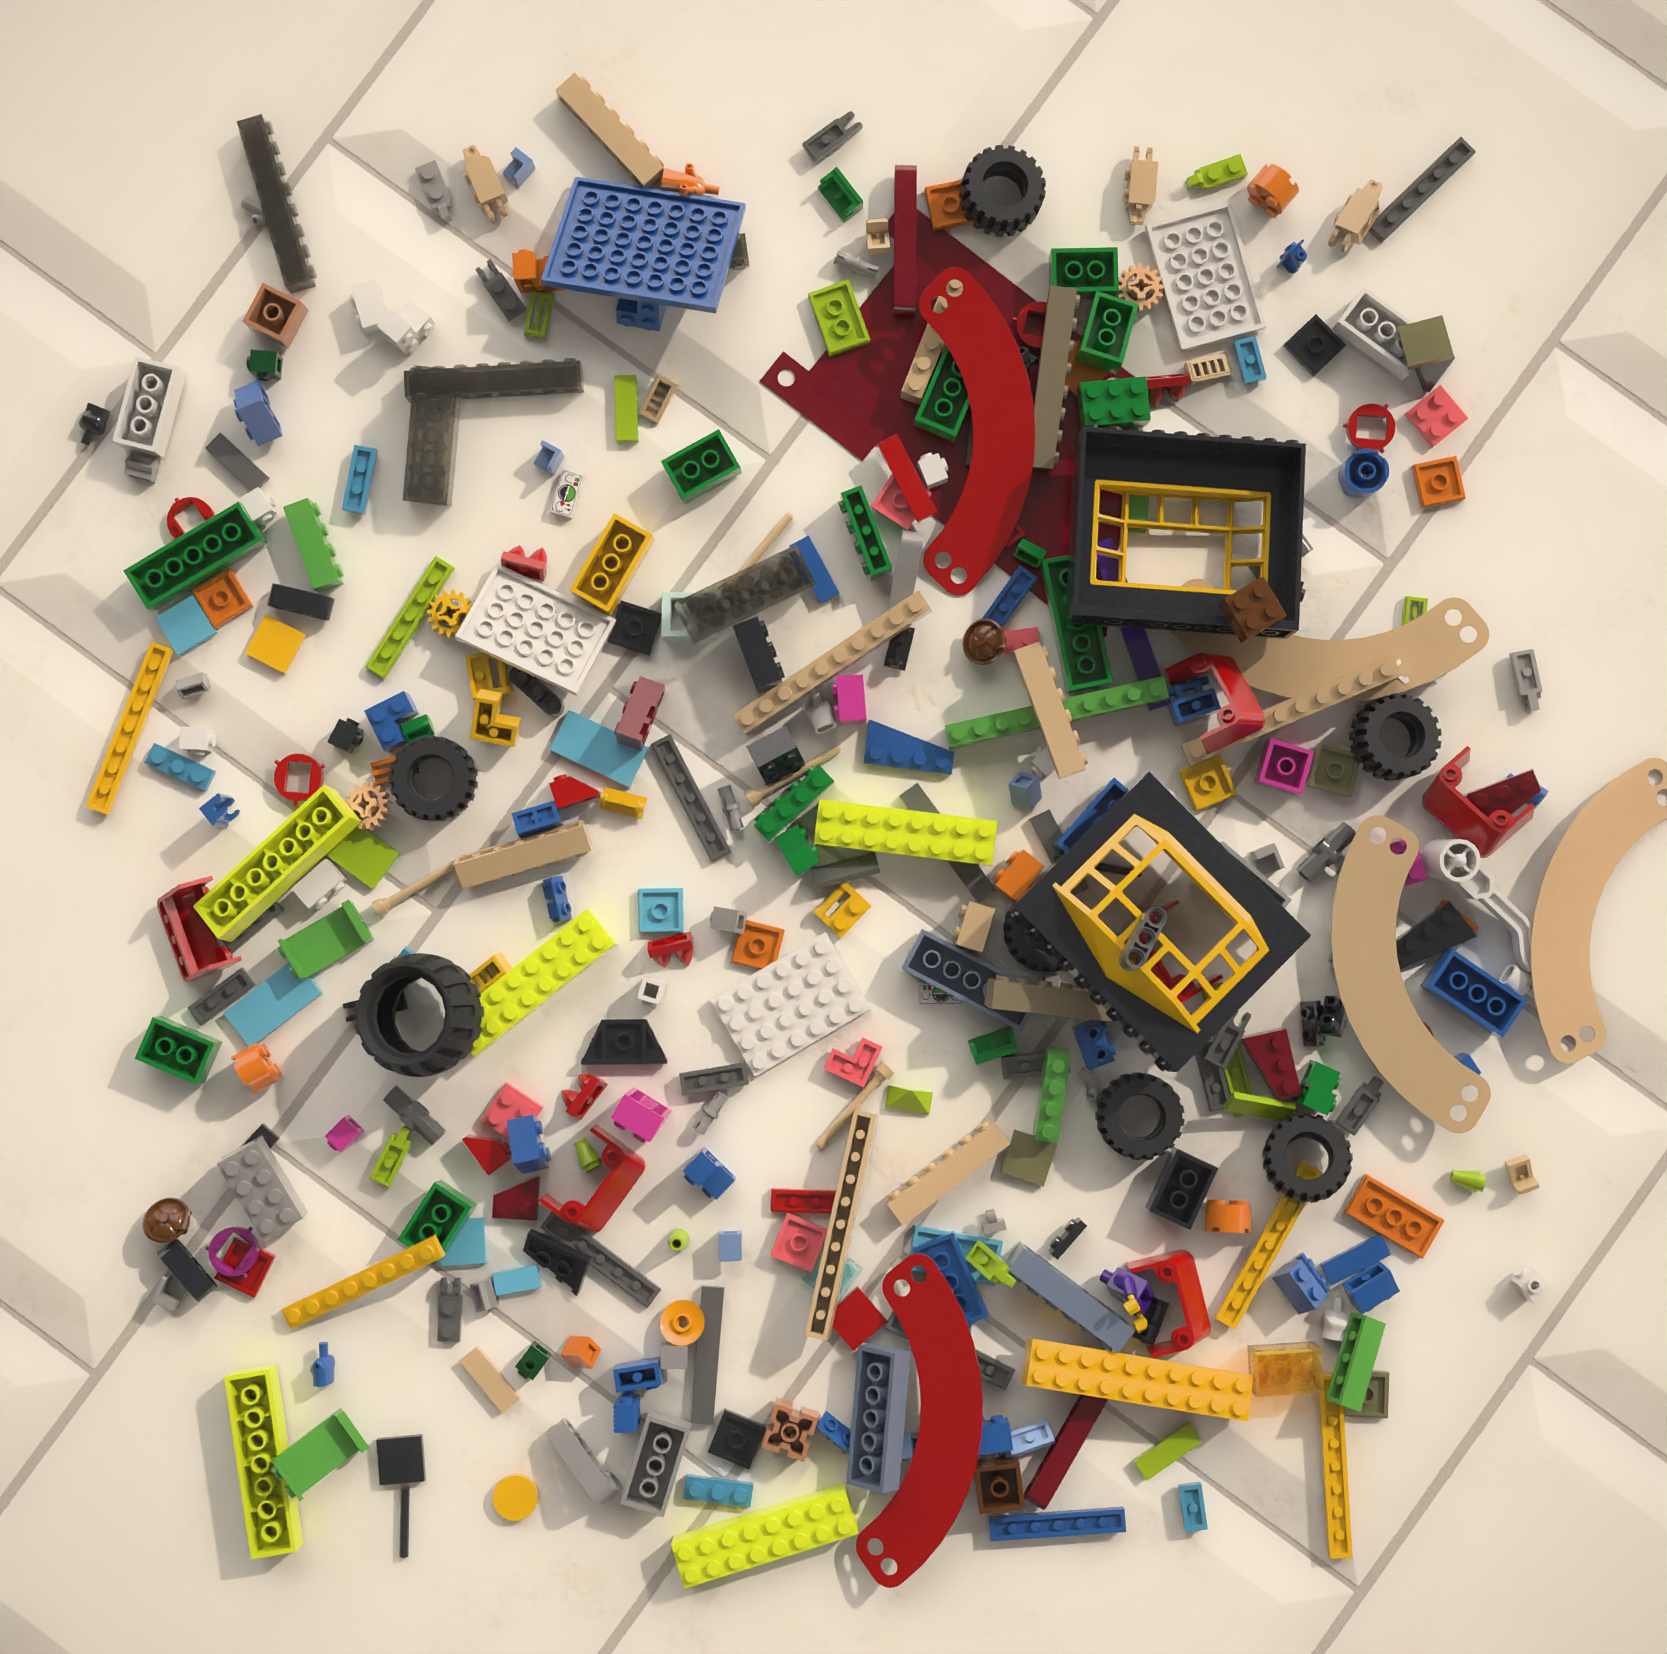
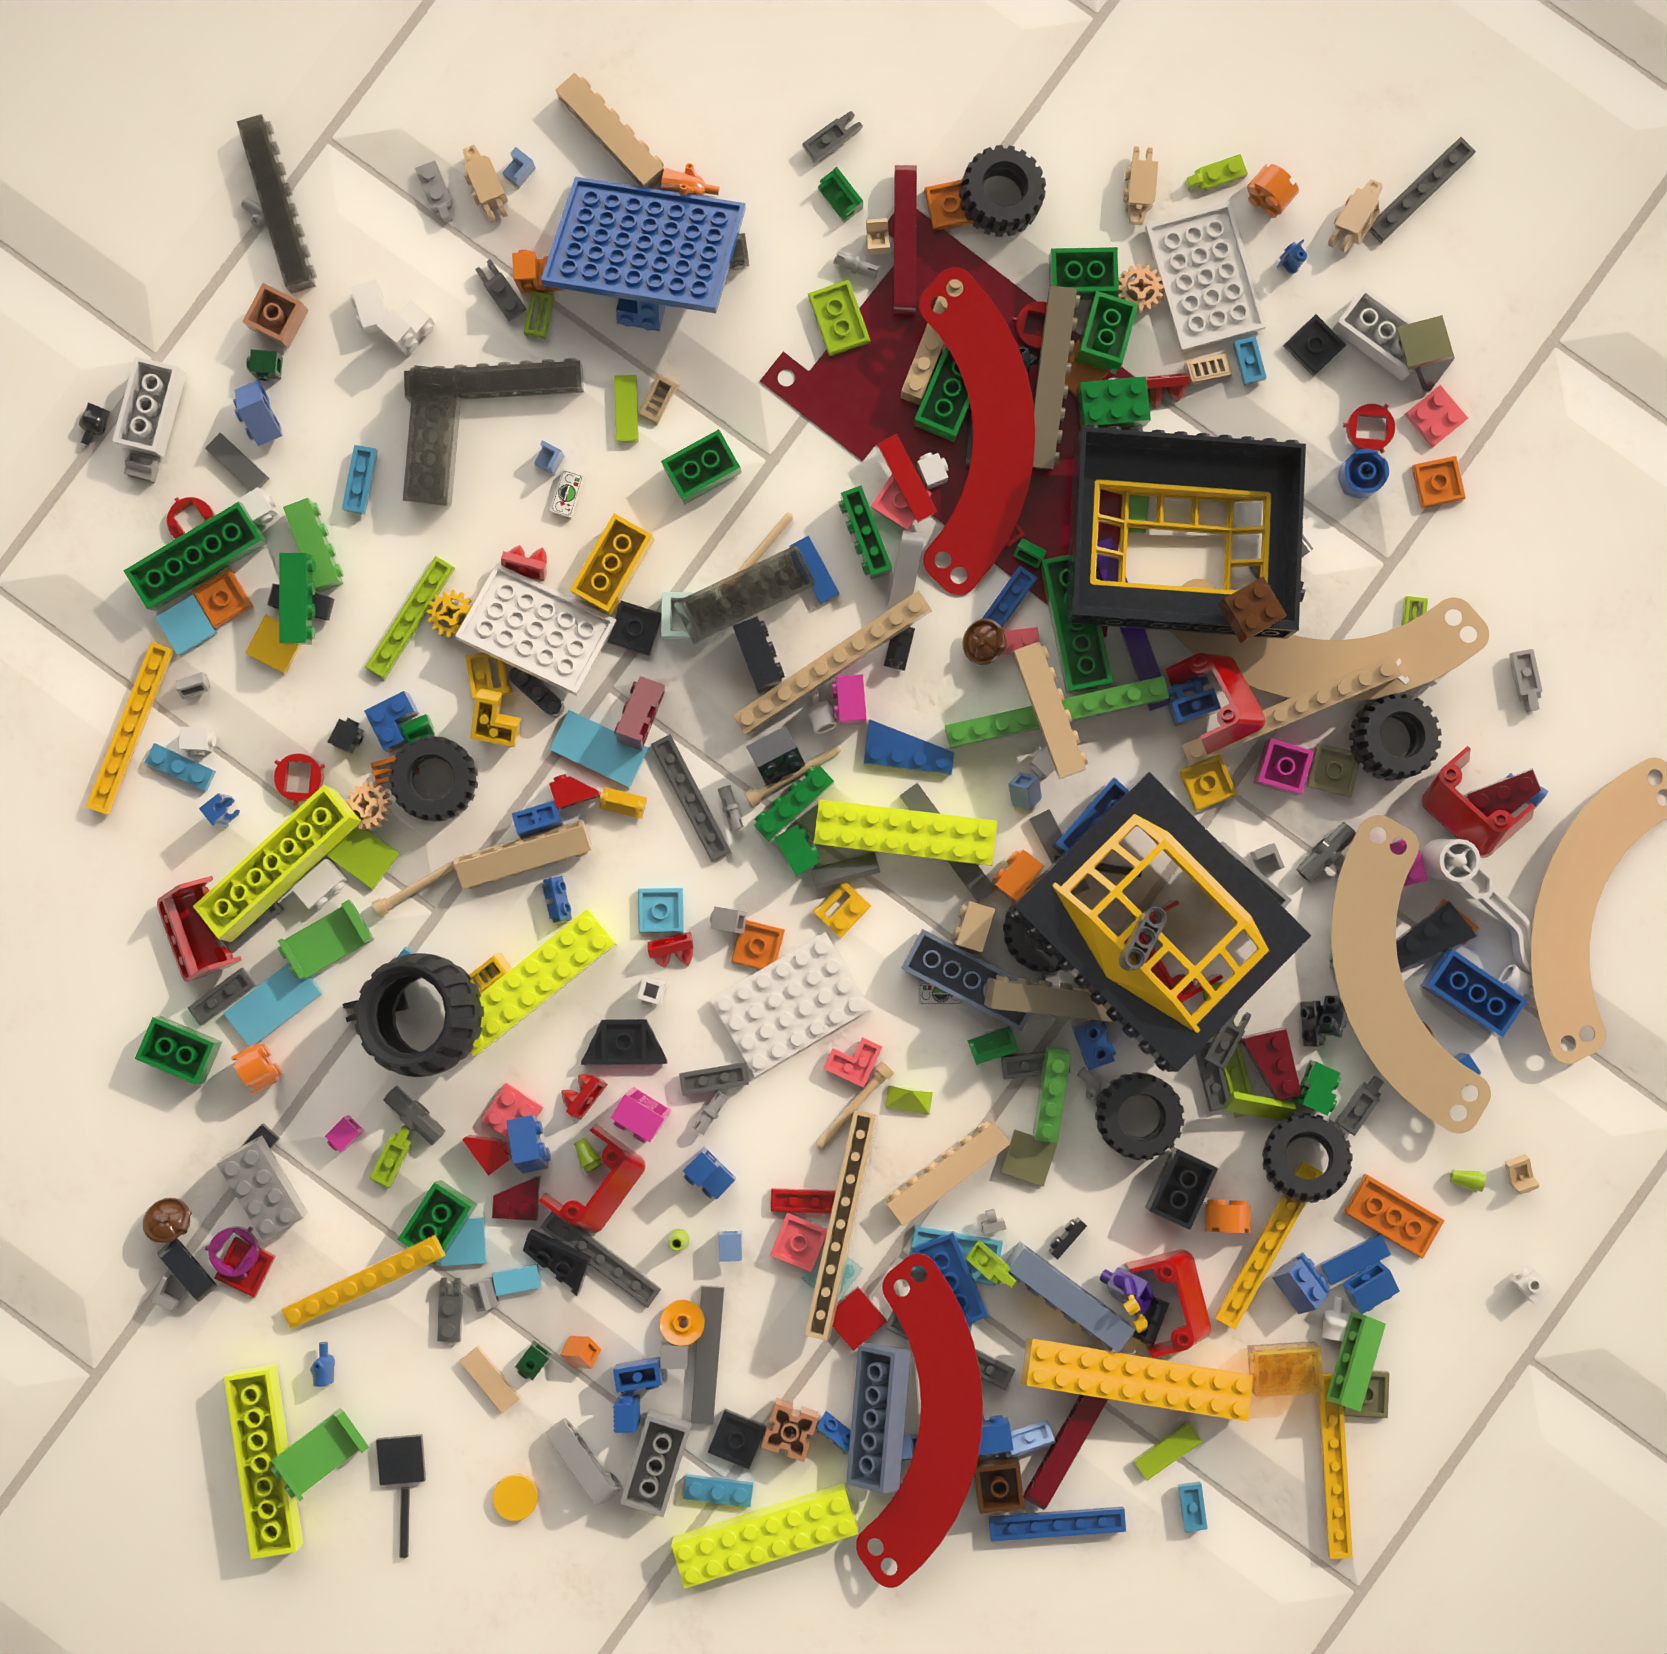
(296, 598): none -> green brick

